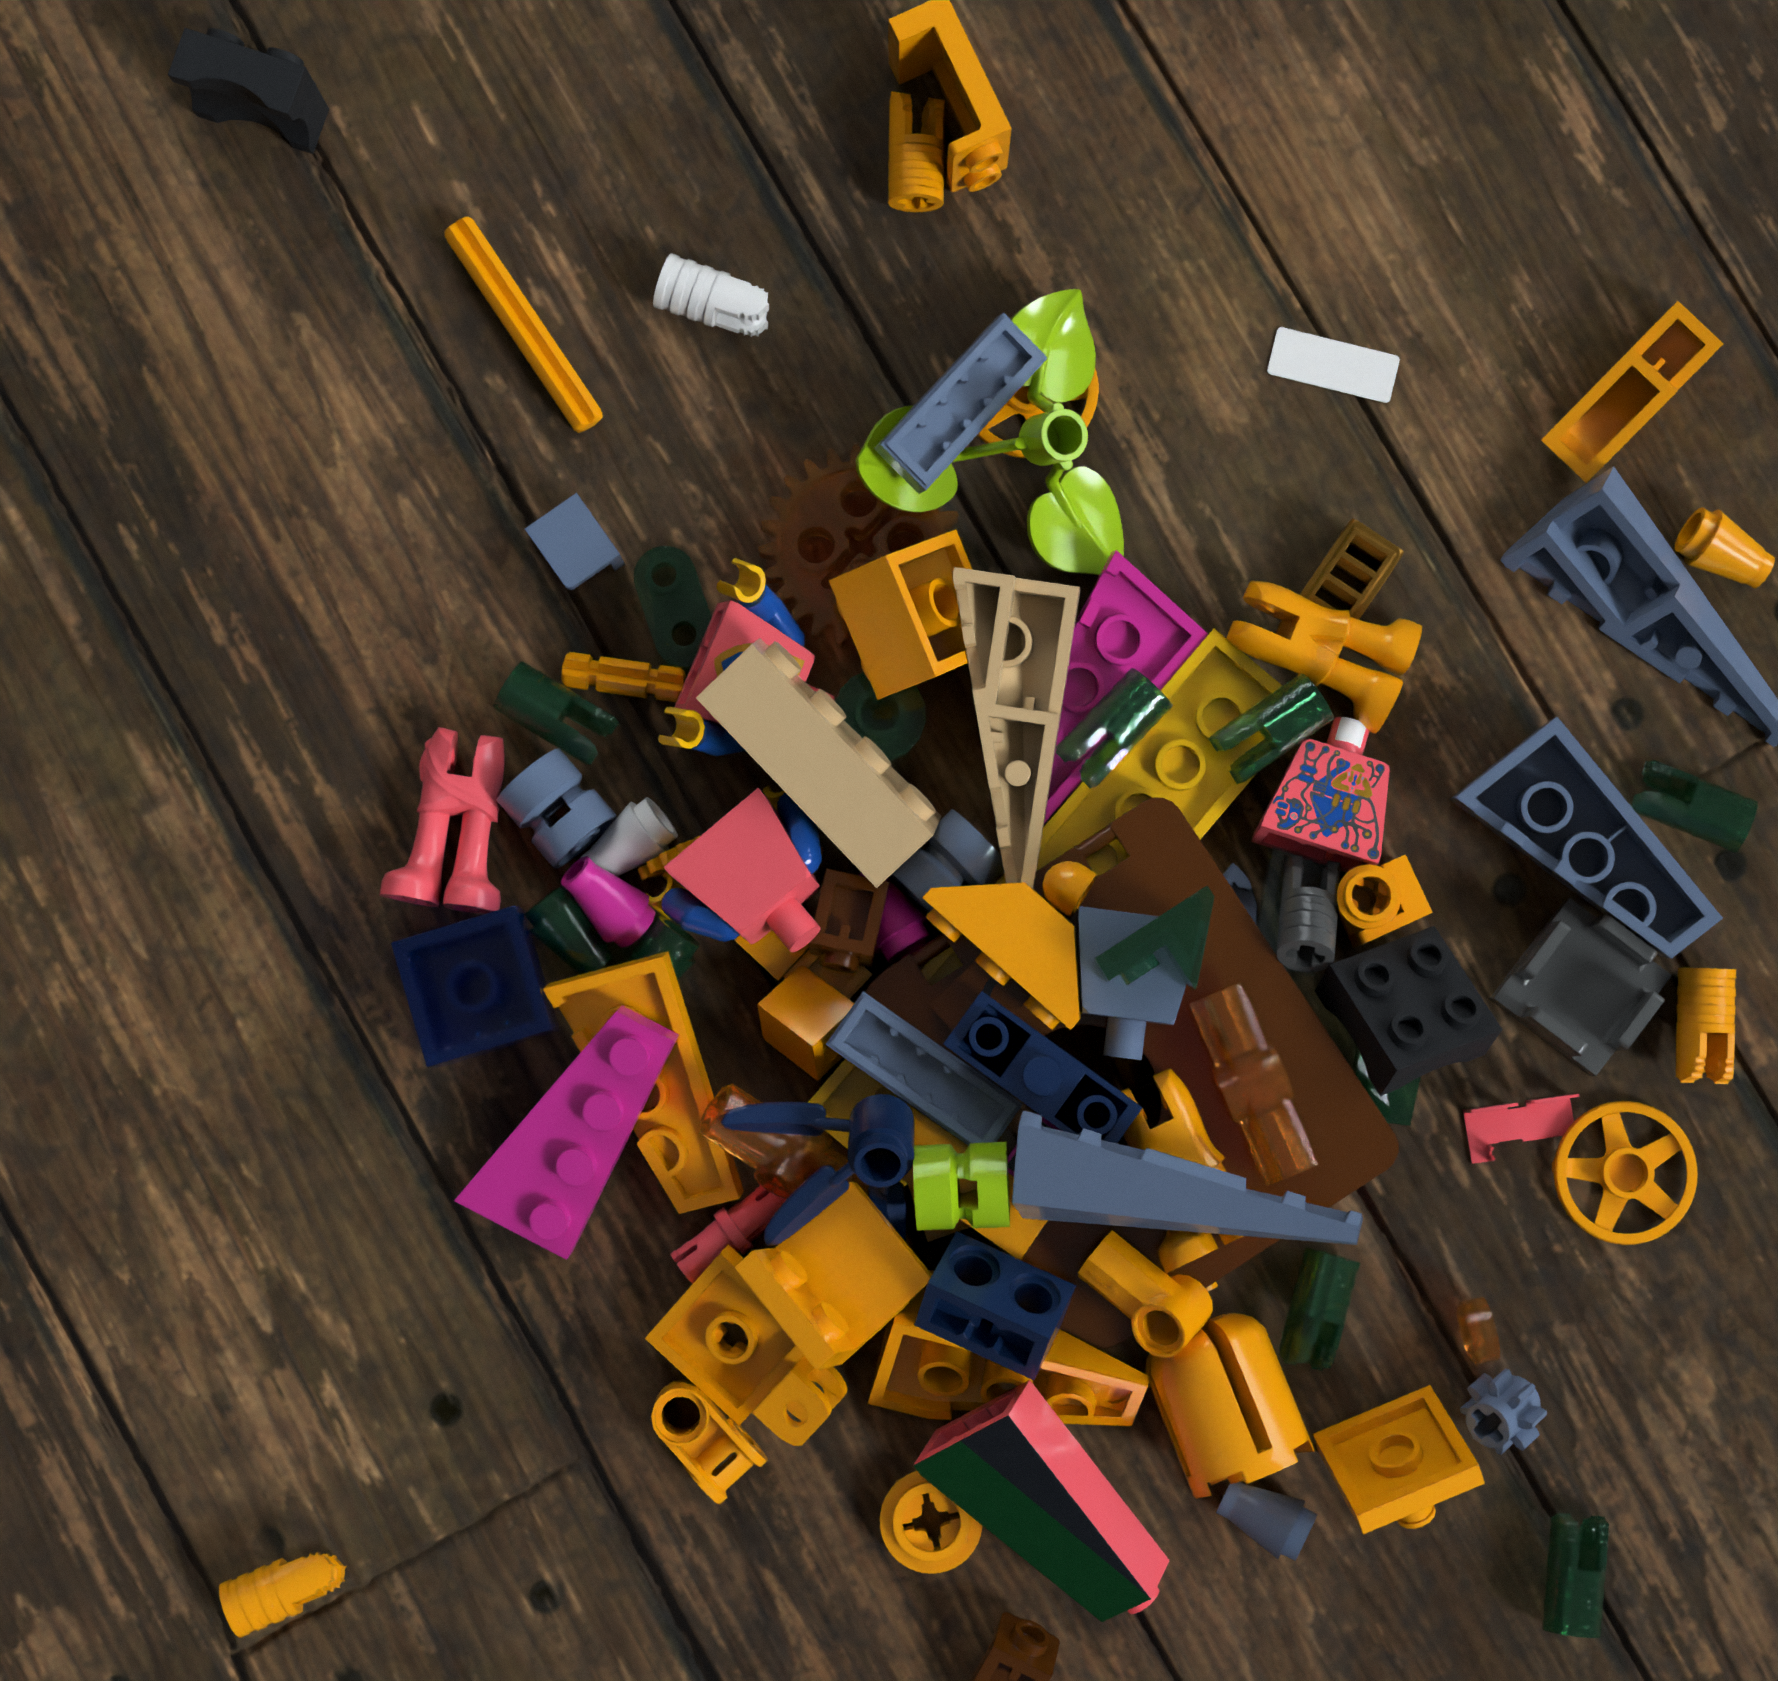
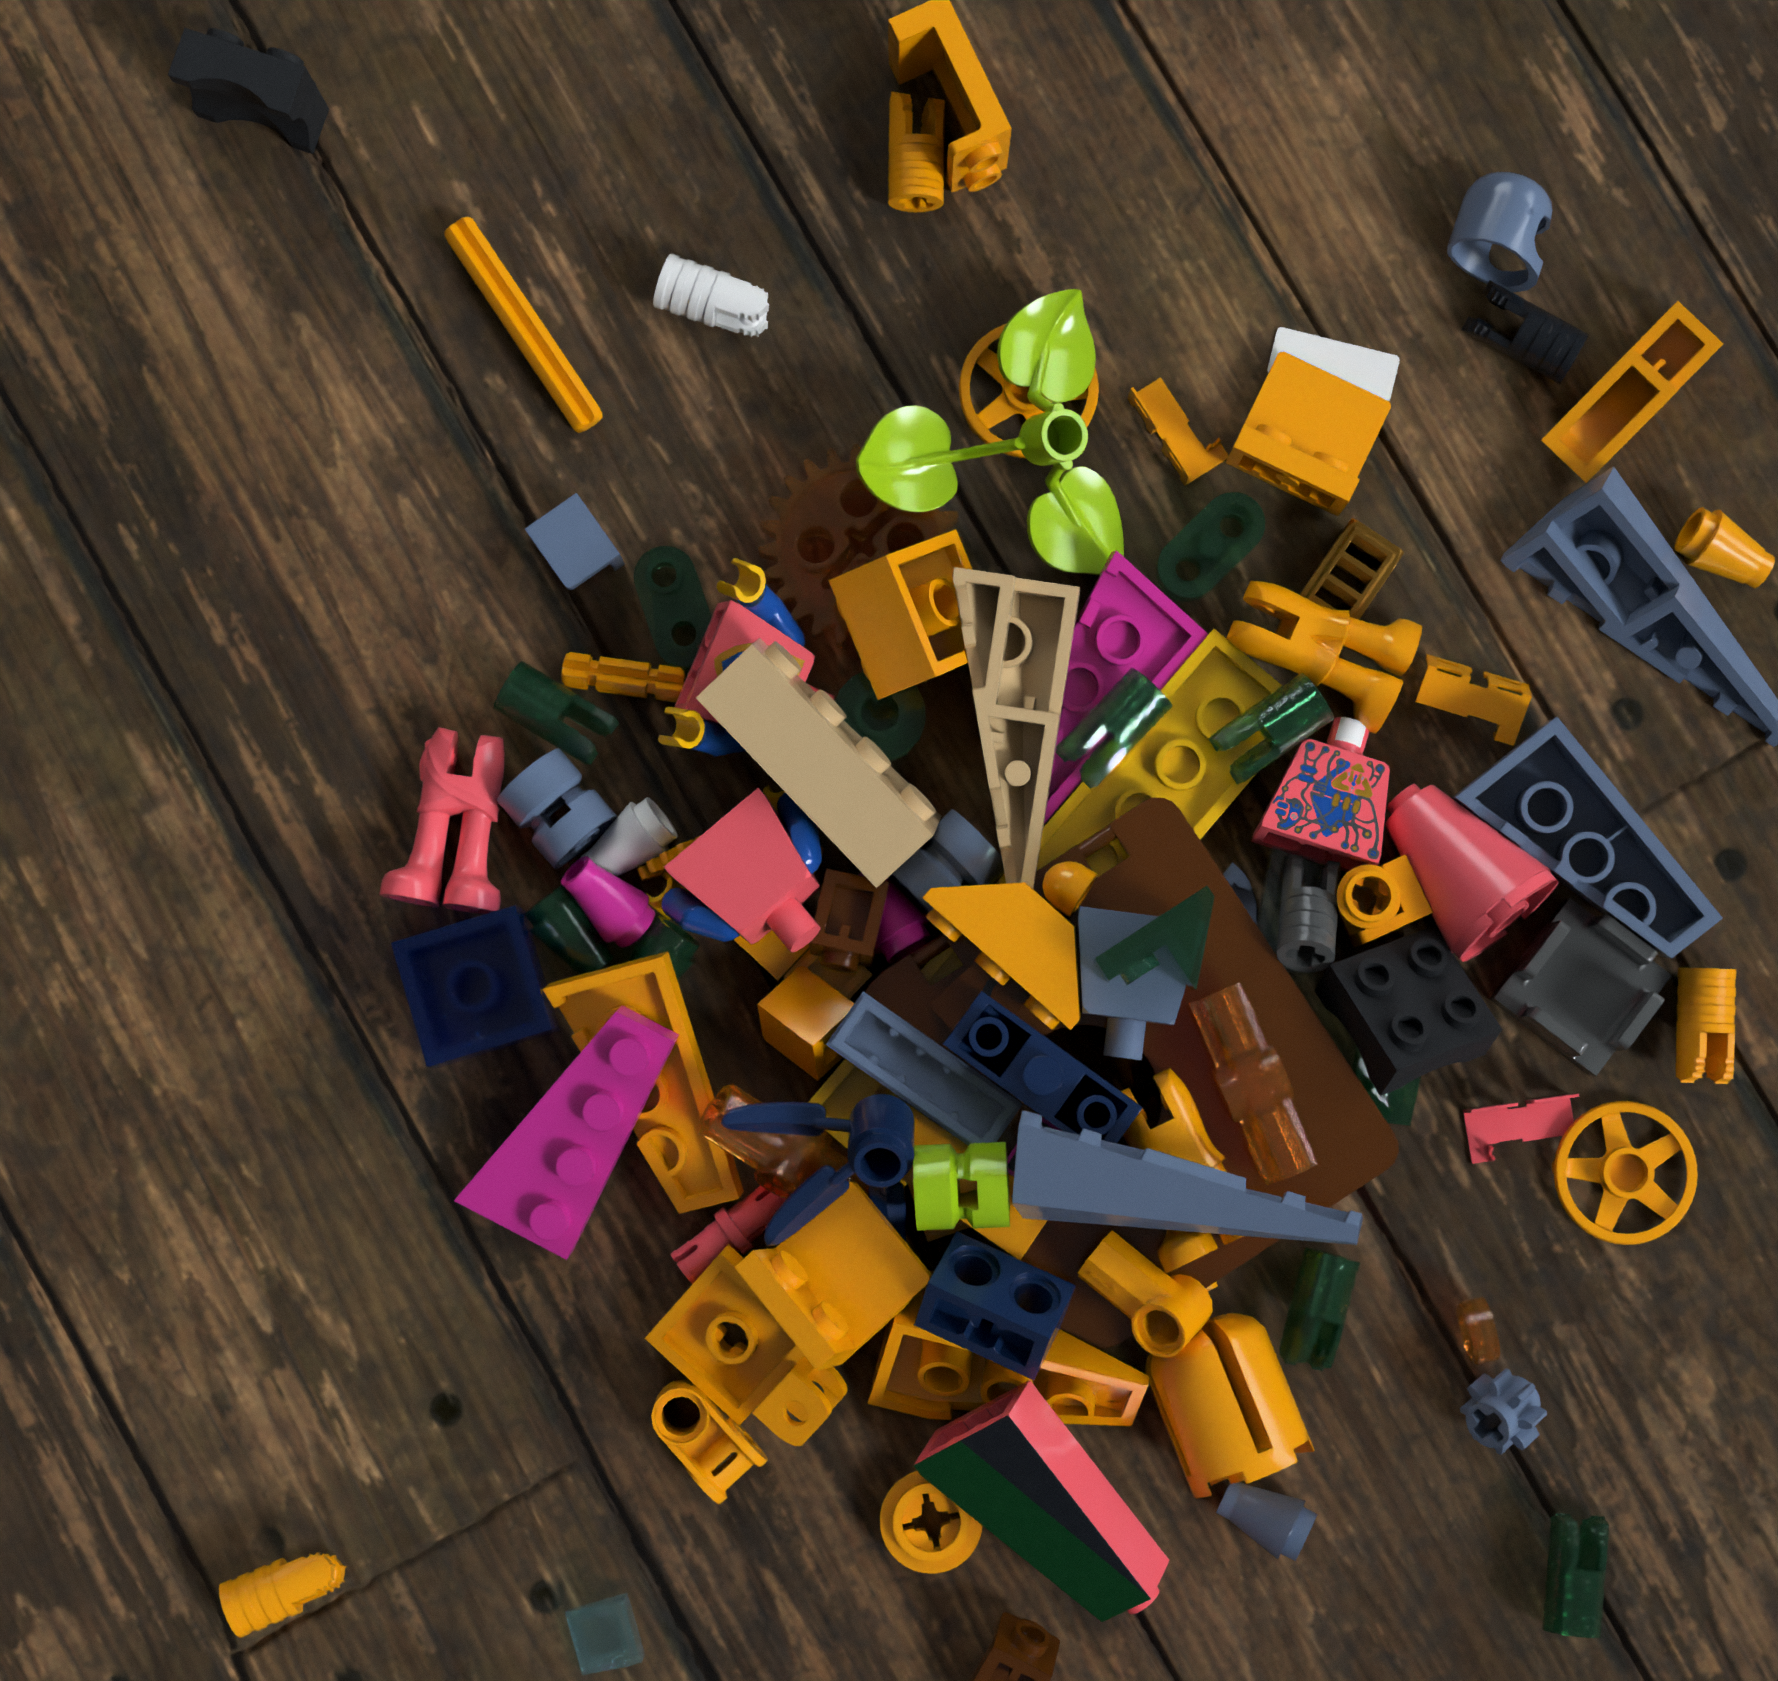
(605, 1635): none -> clear light blue slope
(960, 403): sand blue plate -> none
(1179, 442): none -> light orange piece
(1209, 548): none -> clear green plate
(1309, 433): none -> light orange bracket
(1398, 1461): light orange tile -> none
(1464, 699): none -> light orange piece
(1466, 869): none -> coral cone
(1504, 212): none -> sand blue helmet
(1541, 341): none -> black hinge
(1704, 807): clear green hinge -> none

